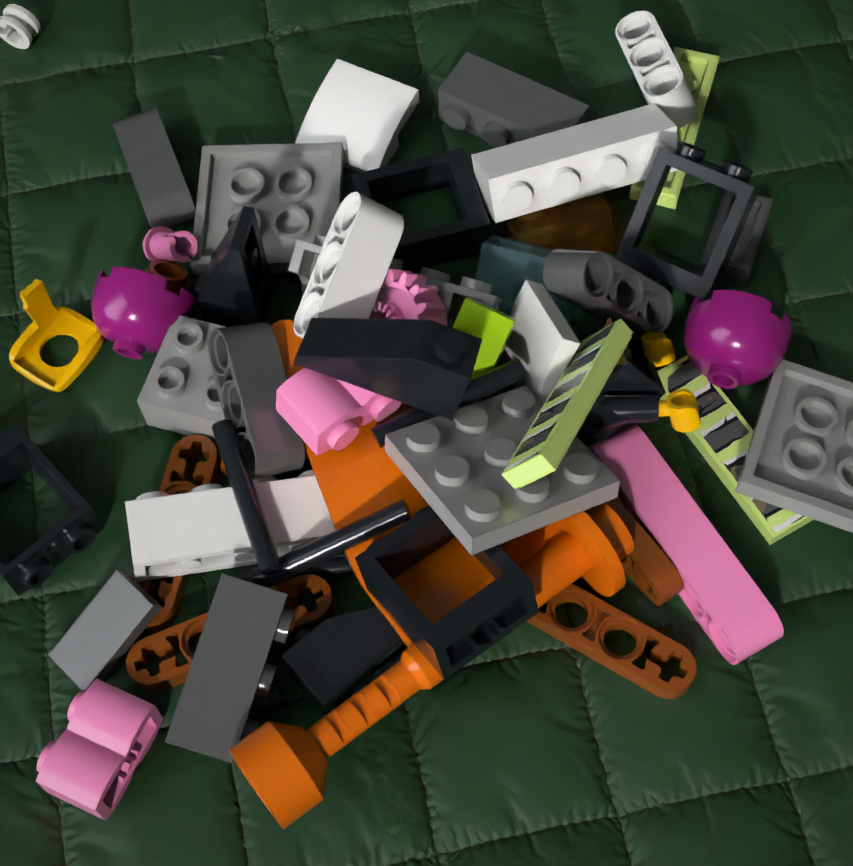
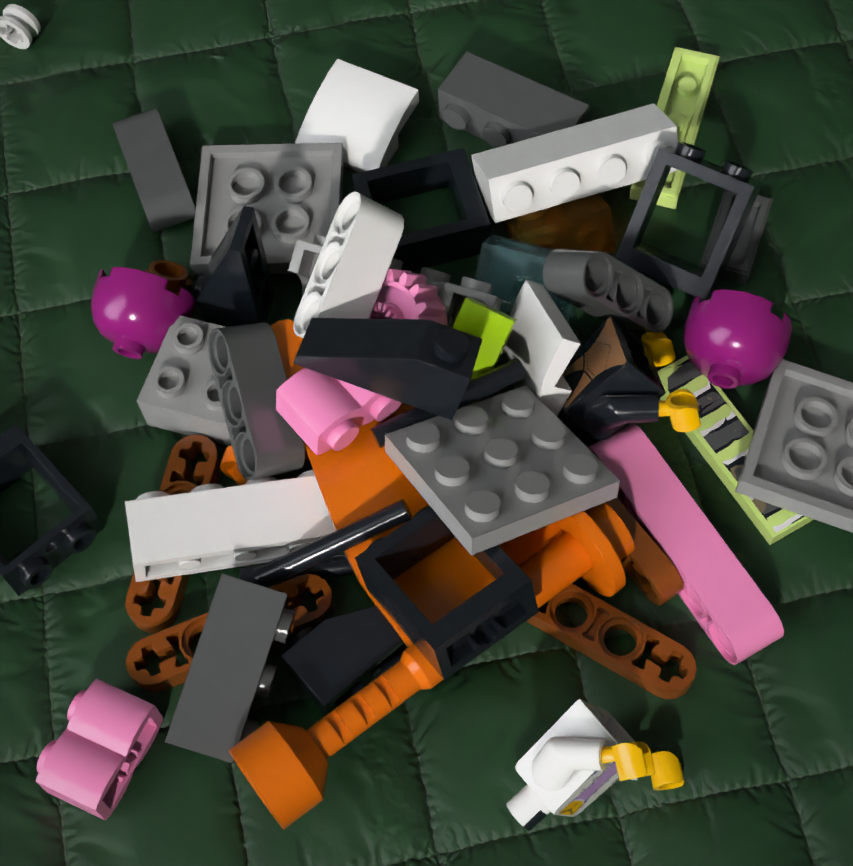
(48, 323): yellow piece -> none
(105, 630): tile -> none
(169, 245): bright pink pin -> none
(246, 497): black bar -> none
(567, 405): yellowish green tile -> none
(580, 761): none -> white torso
(655, 67): white beam -> none

